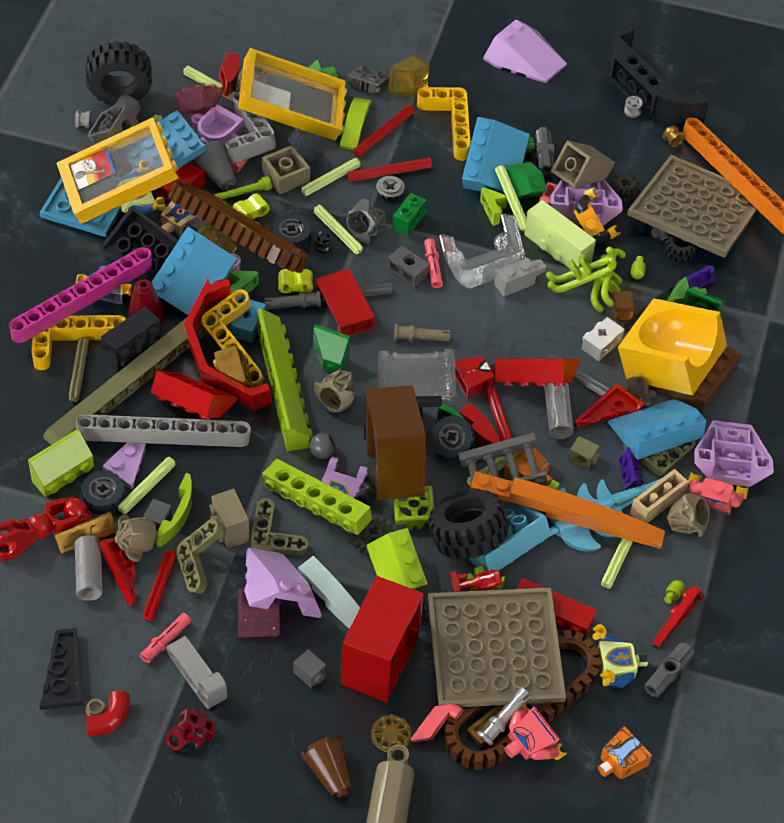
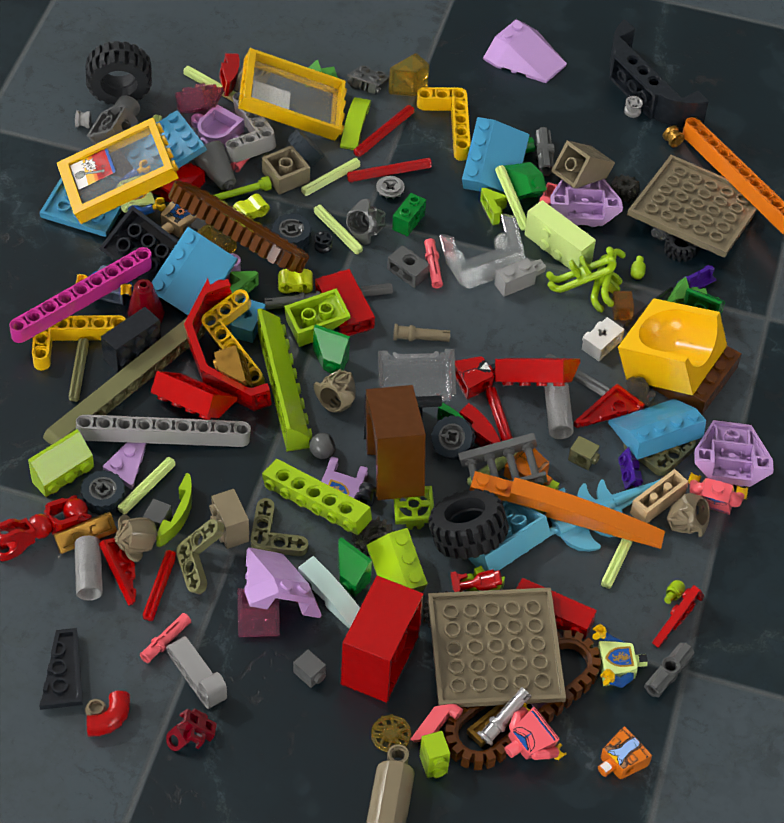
(323, 310): none -> lime slope
(329, 764): reddish brown cone -> none
(353, 568): none -> green slope
(434, 754): none -> lime brick
(589, 219): torso -> none

